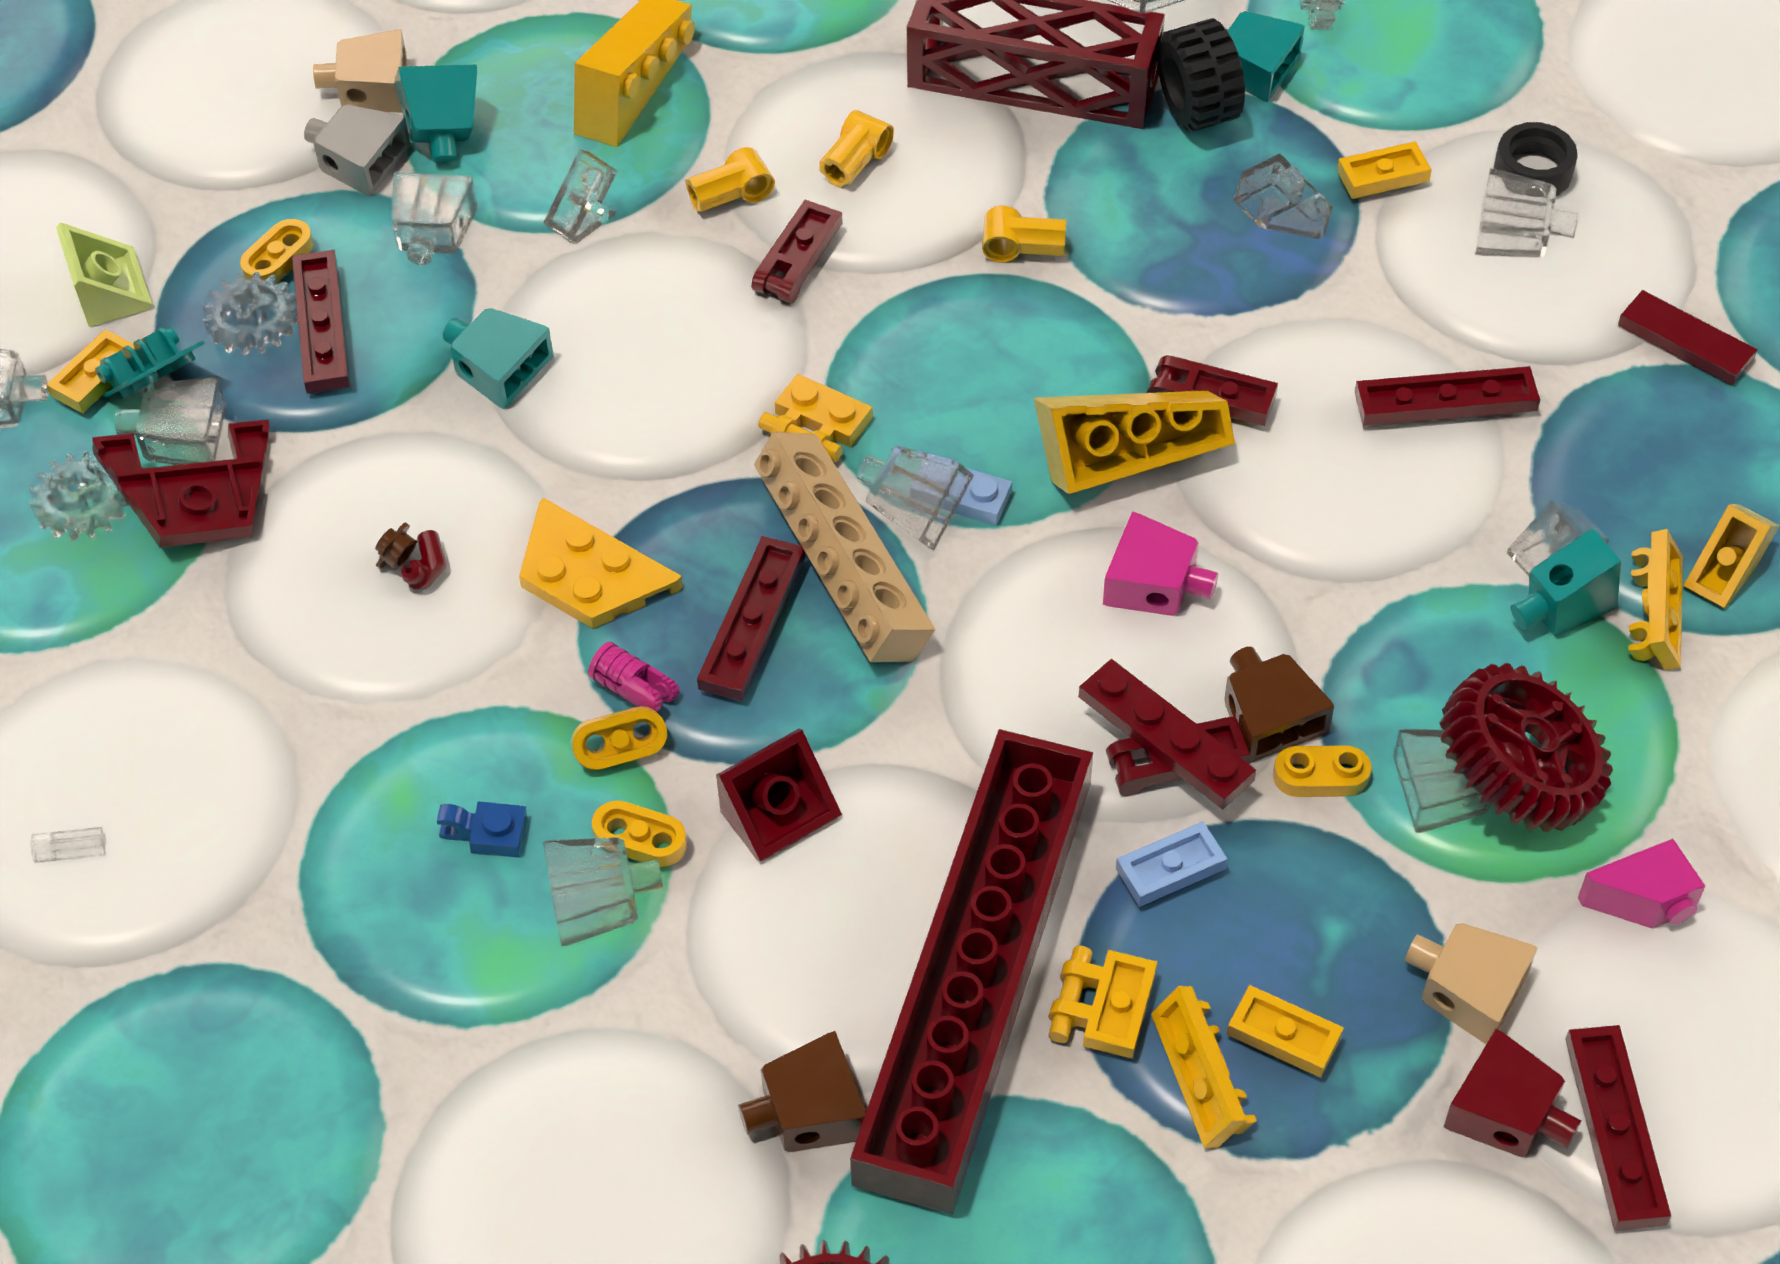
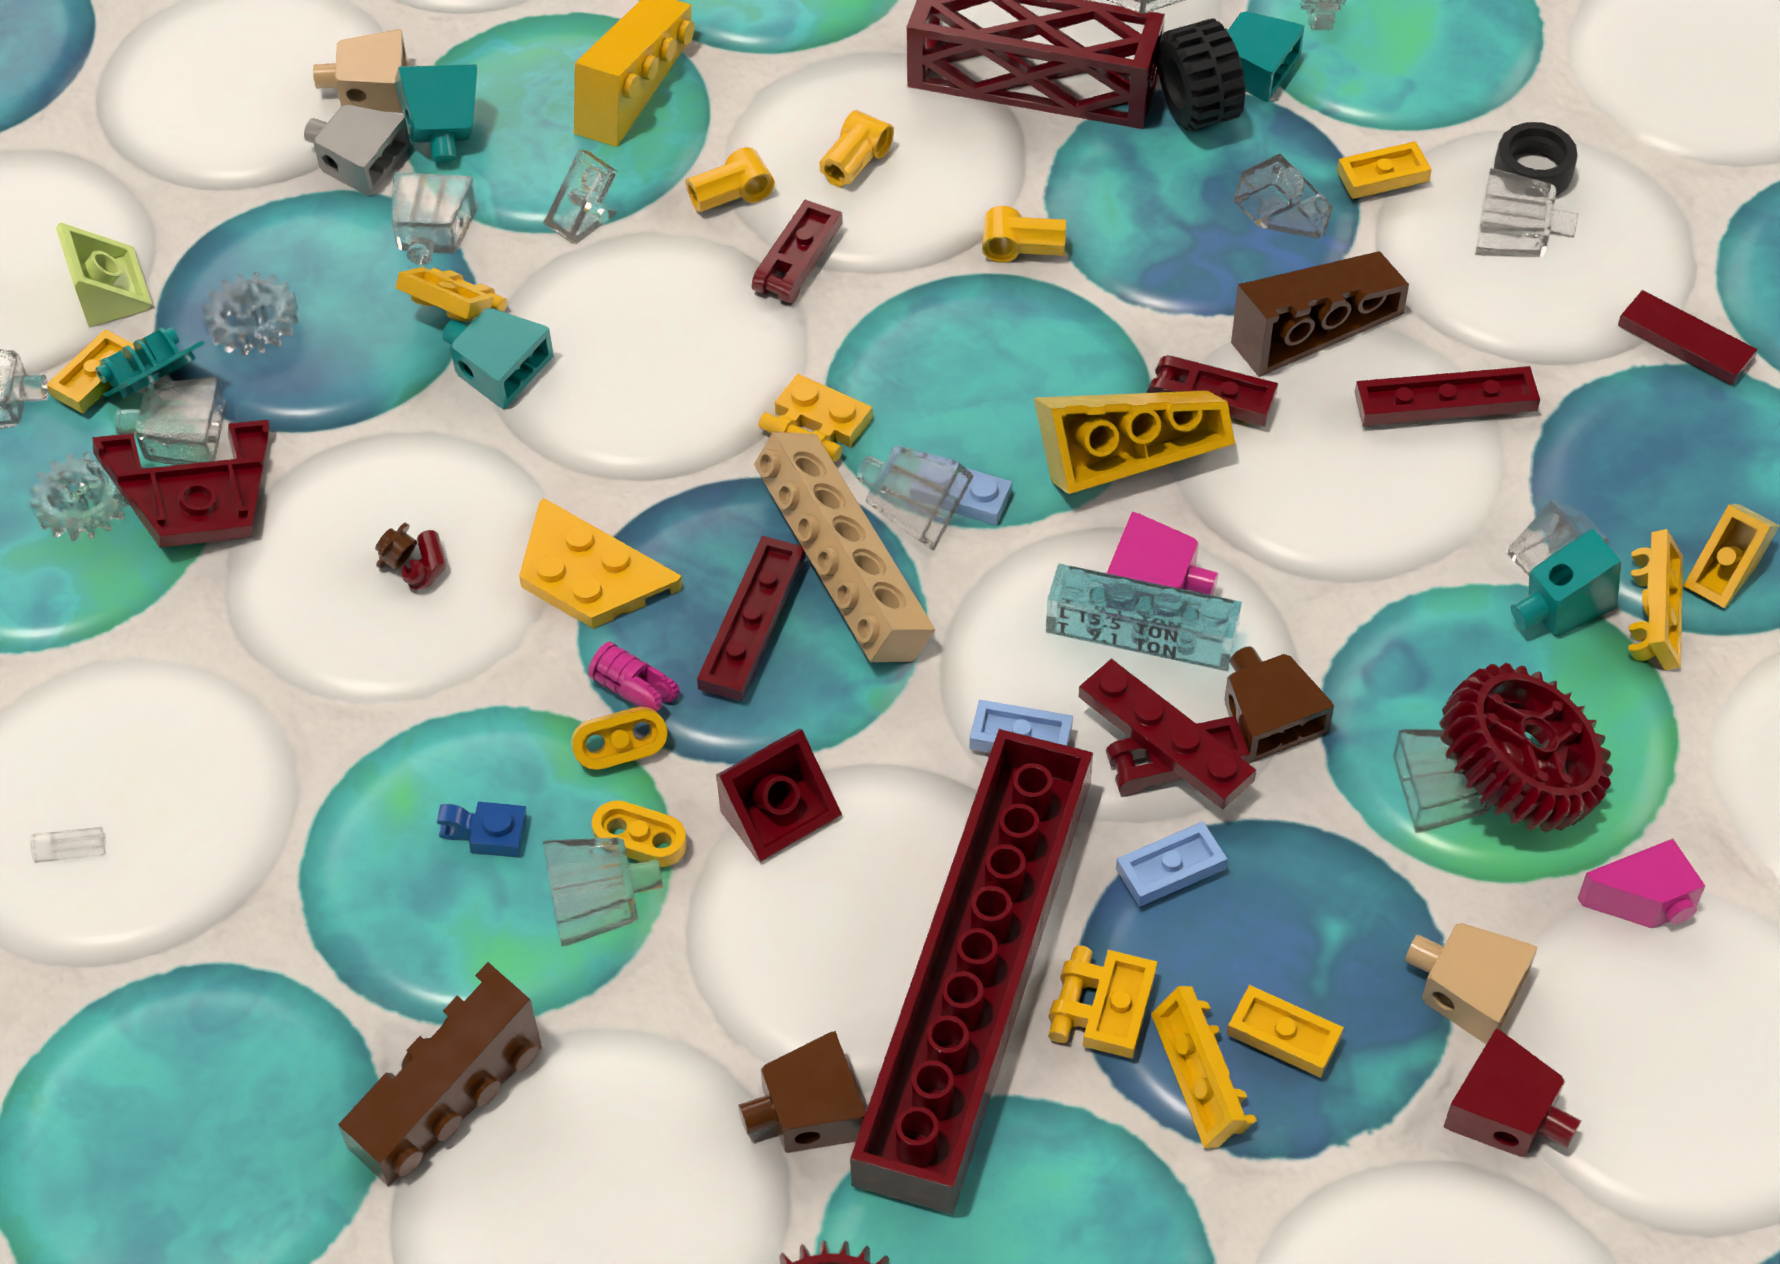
(275, 250): yellow plate -> none
(320, 322): dark red plate -> none
(444, 1077): none -> reddish brown wedge
(449, 292): none -> yellow plate
(1017, 719): none -> light blue plate
(1143, 617): none -> clear light blue brick
(1314, 308): none -> reddish brown wedge
(1323, 771): yellow plate -> none
(1617, 1128): dark red plate -> none

